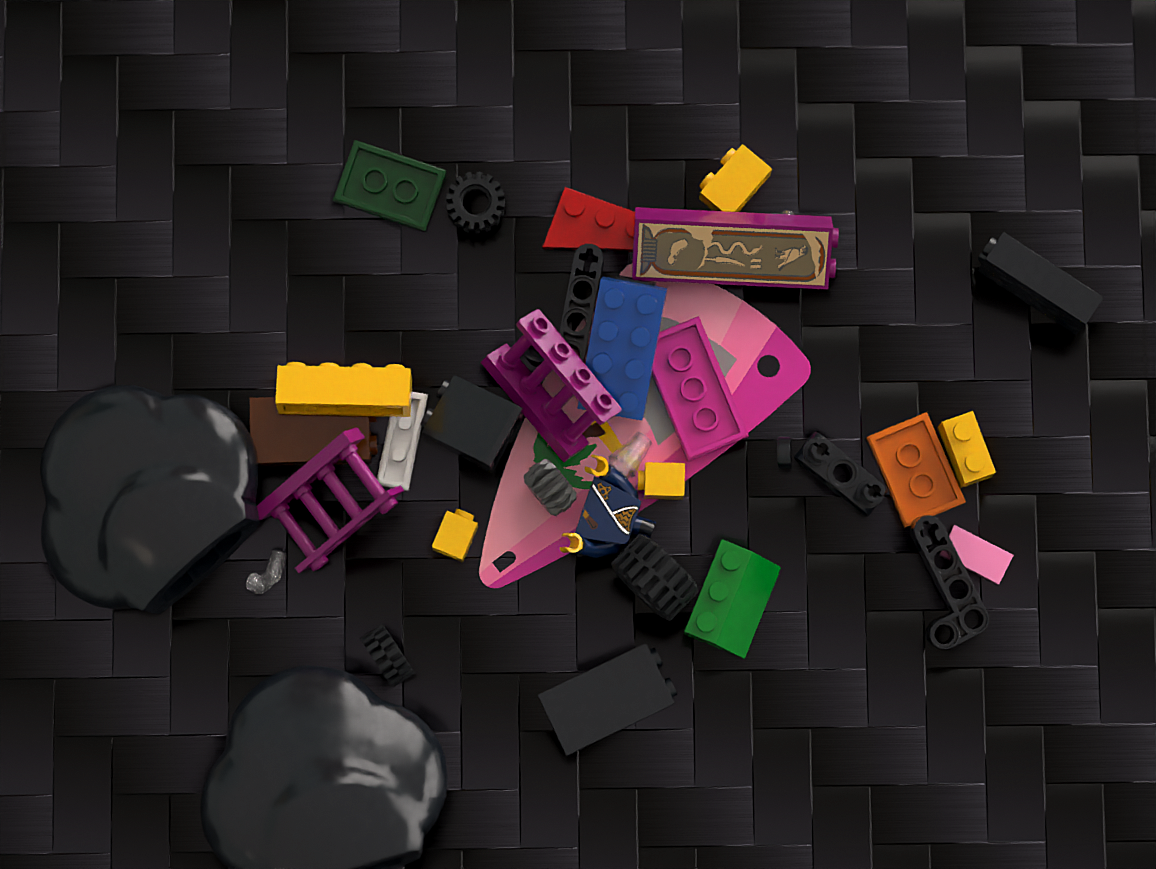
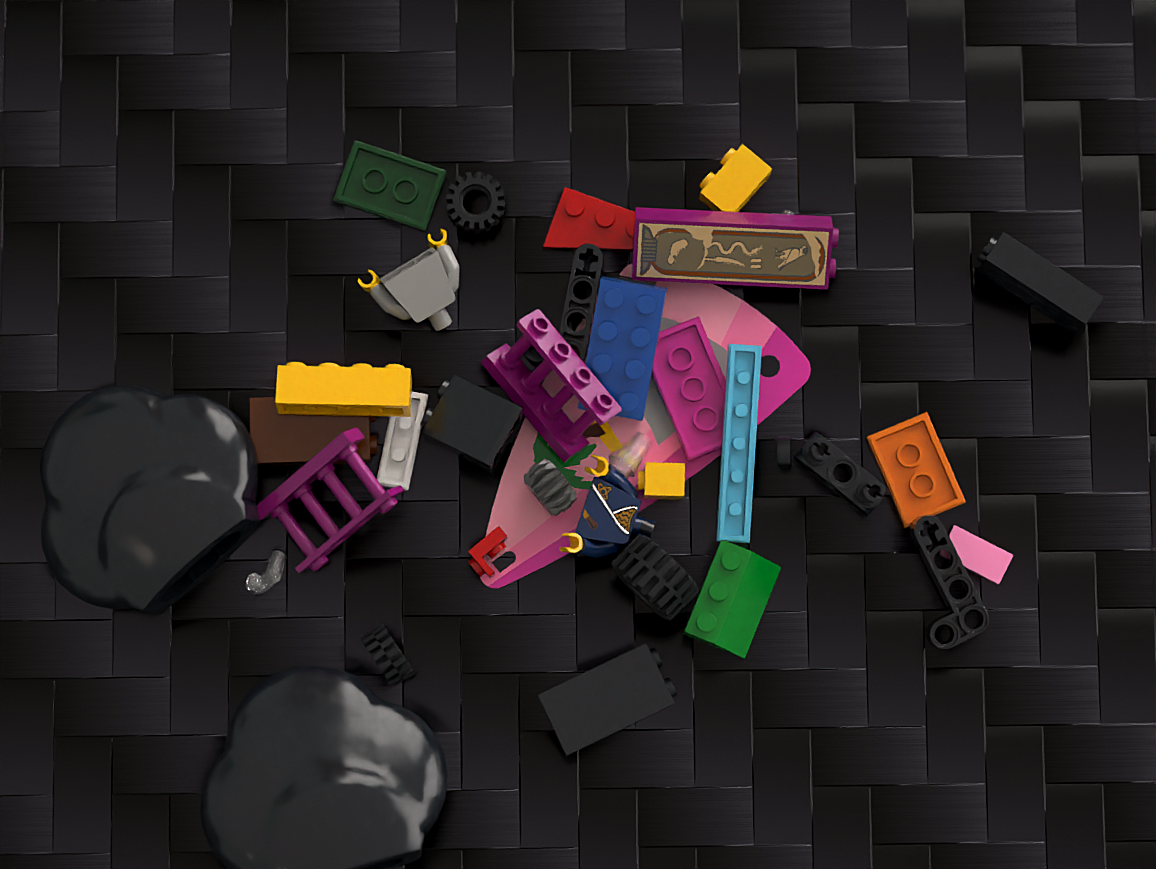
(420, 286): none -> light grey torso
(455, 534): yellow brick -> none
(490, 546): none -> red bracket
(738, 443): none -> medium azure tile
(966, 449): yellow brick -> none

